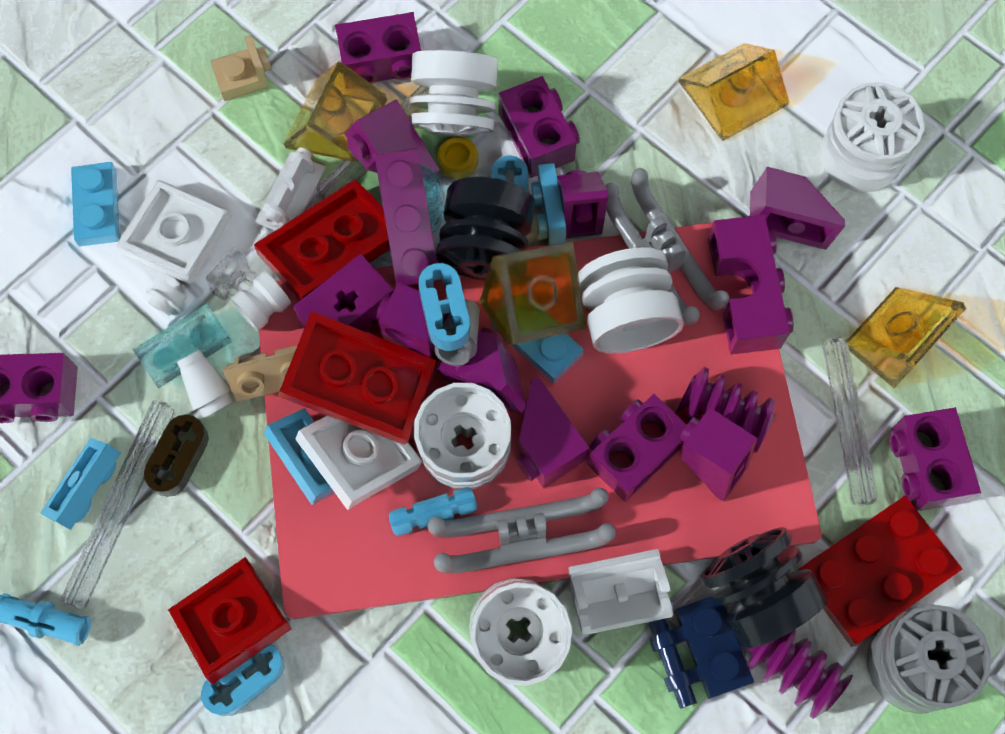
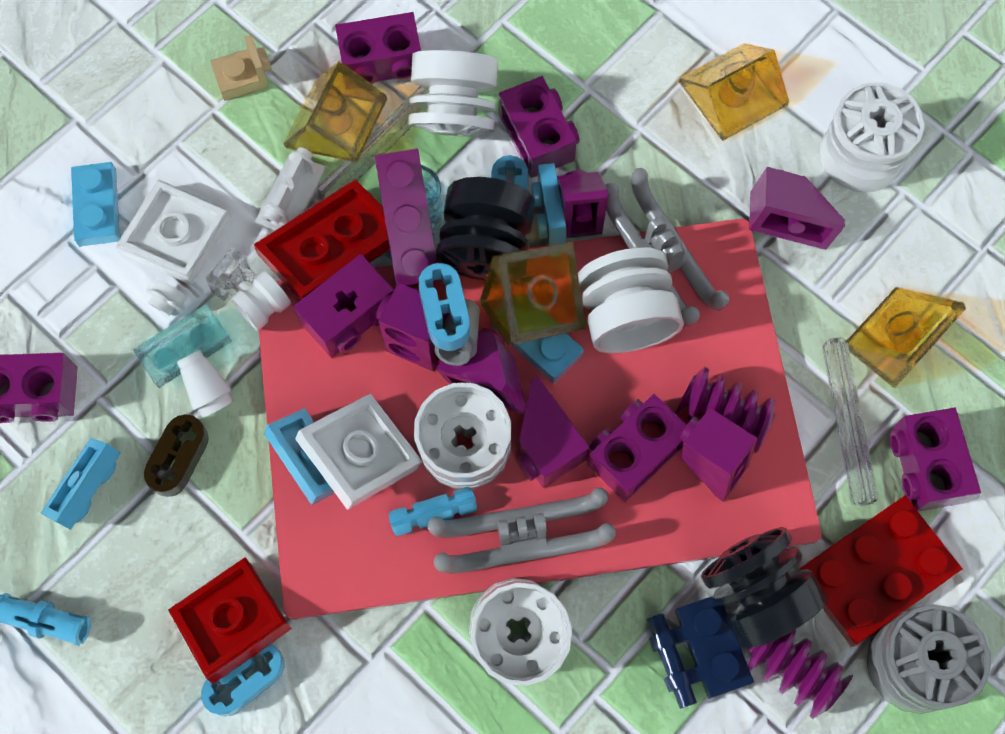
(116, 507): clear axle -> none
(258, 373): tan hinge -> none
(357, 378): red plate -> none
(385, 132): magenta slope -> none
(457, 157): yellow tile -> none
(620, 592): white hinge -> none
(747, 250): magenta arch -> none

